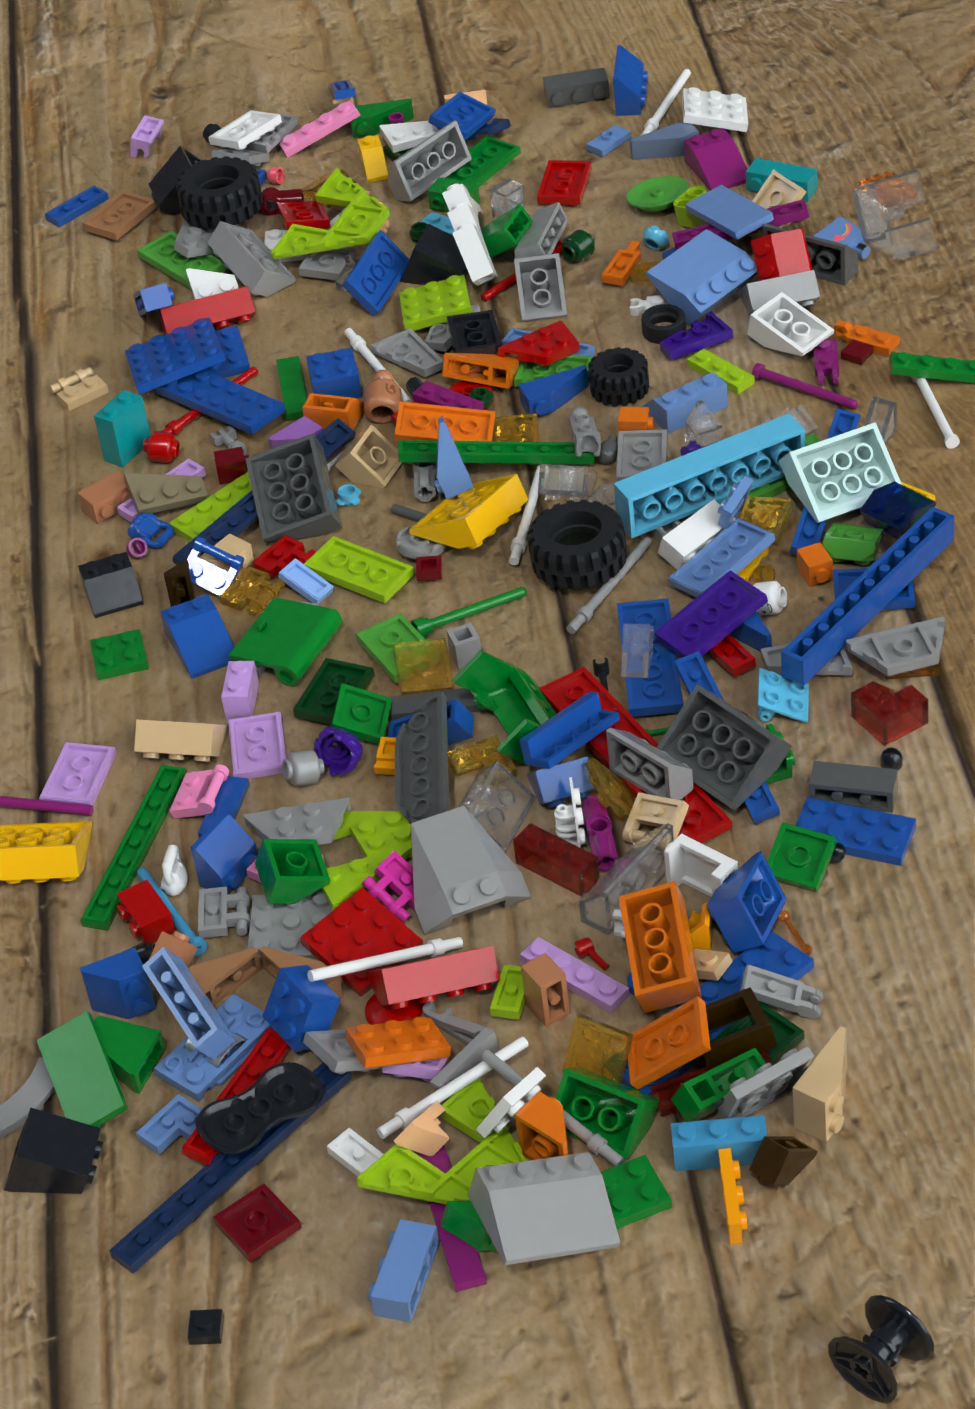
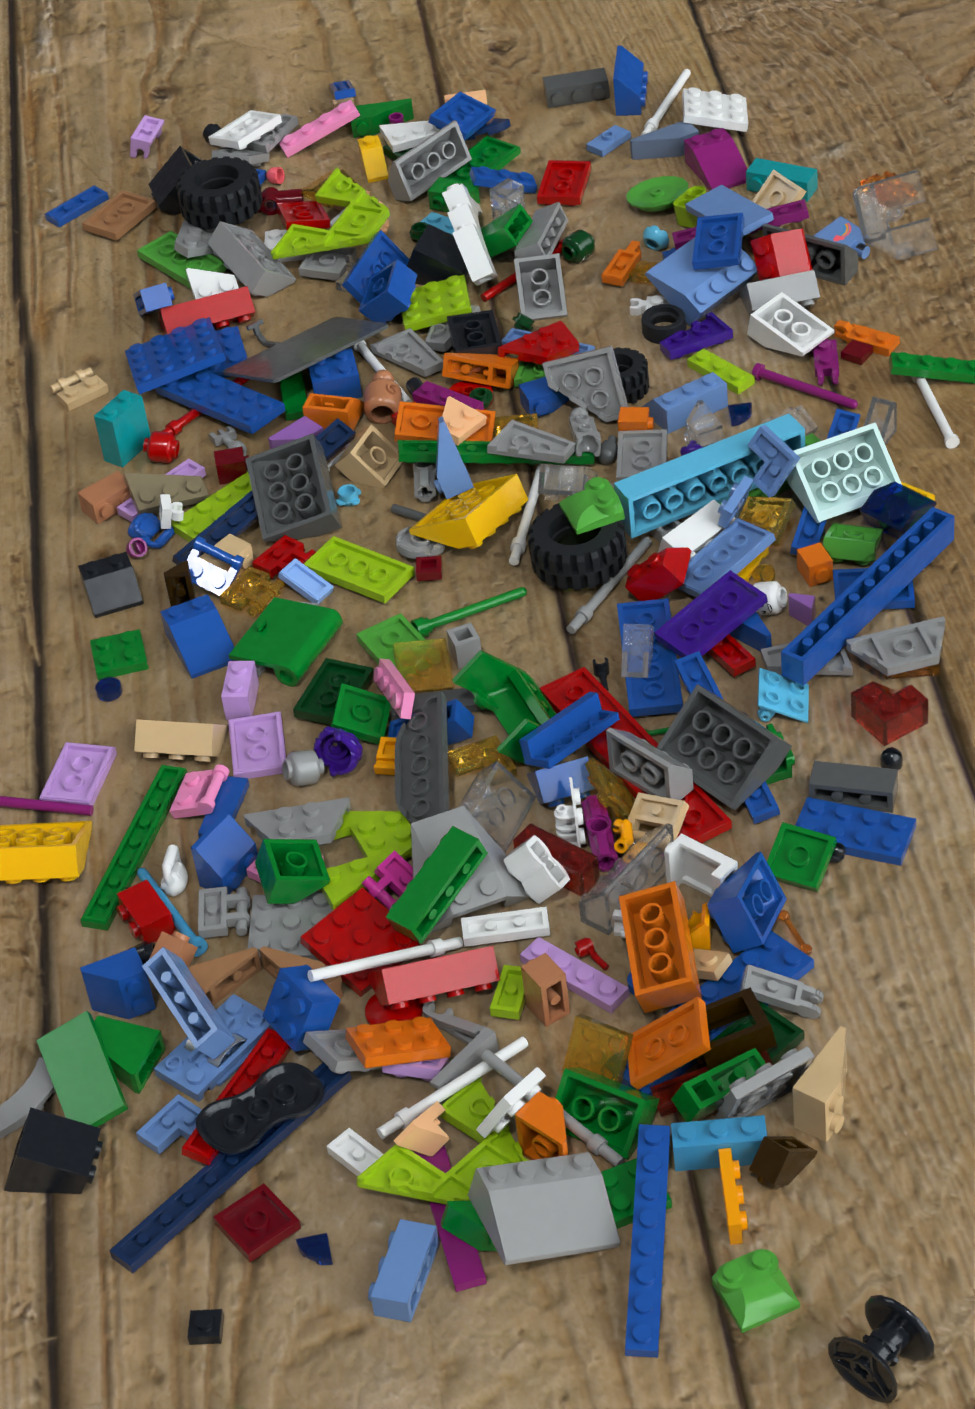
(108, 689): none -> clear blue tile
(169, 511): none -> white tile
(302, 349): none -> dark grey piece
(316, 1248): none -> clear blue tile
(388, 292): none -> blue brick
(394, 688): none -> bright pink plate
(436, 884): none -> green brick
(462, 420): none -> light nougat wing
(489, 178): none -> blue plate
(505, 926): none -> white plate
(523, 322): none -> dark green plate
(531, 443): none -> light grey wing
(536, 869): none -> white brick
(589, 381): none -> light grey plate
(593, 507): none -> bright green slope
(626, 839): none -> light orange arm
(648, 1242): none -> blue plate
(658, 574): none -> red slope
(718, 241): none -> blue plate
(739, 413): none -> clear blue tile
(754, 1289): none -> bright green slope
(777, 459): none -> medium blue plate
(802, 607): none -> medium lavender slope

